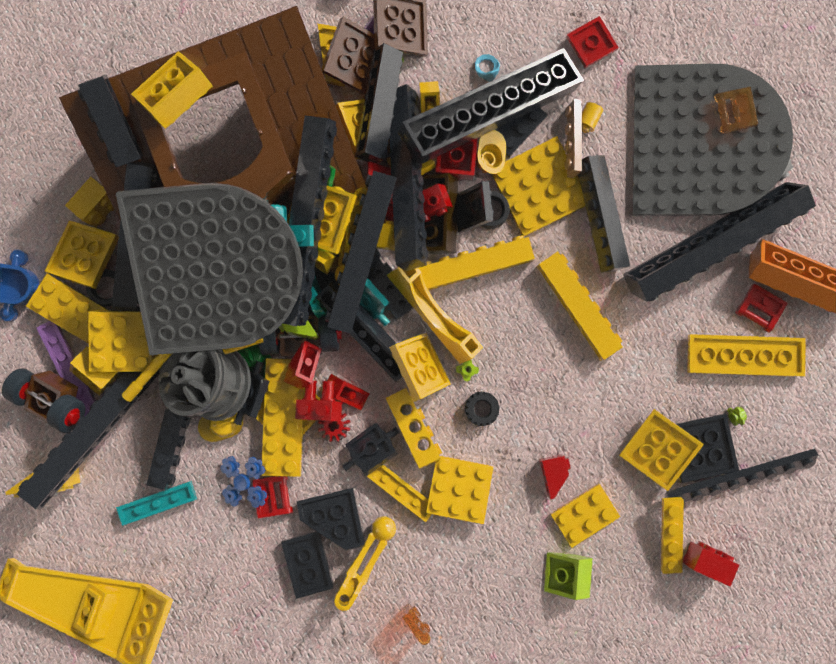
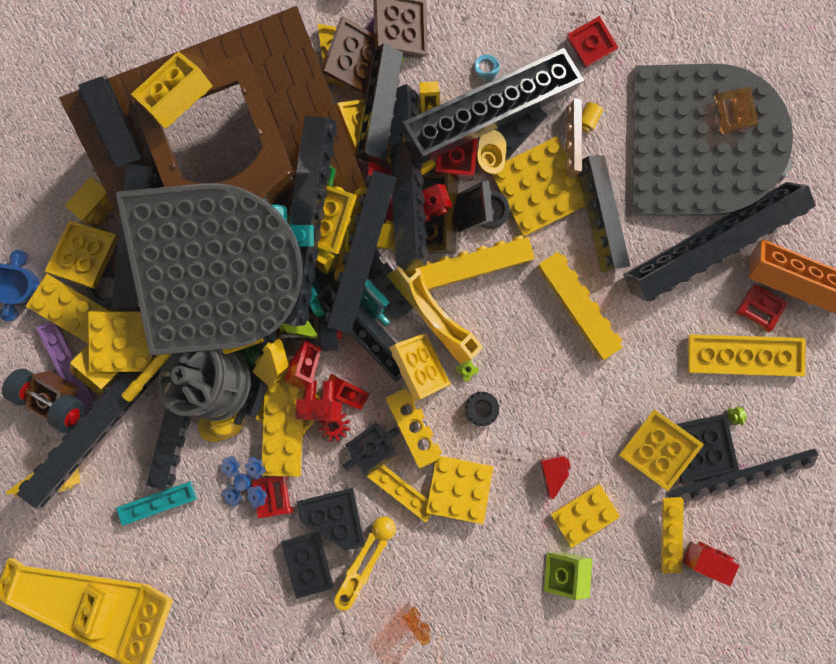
(272, 363): none -> yellow slope

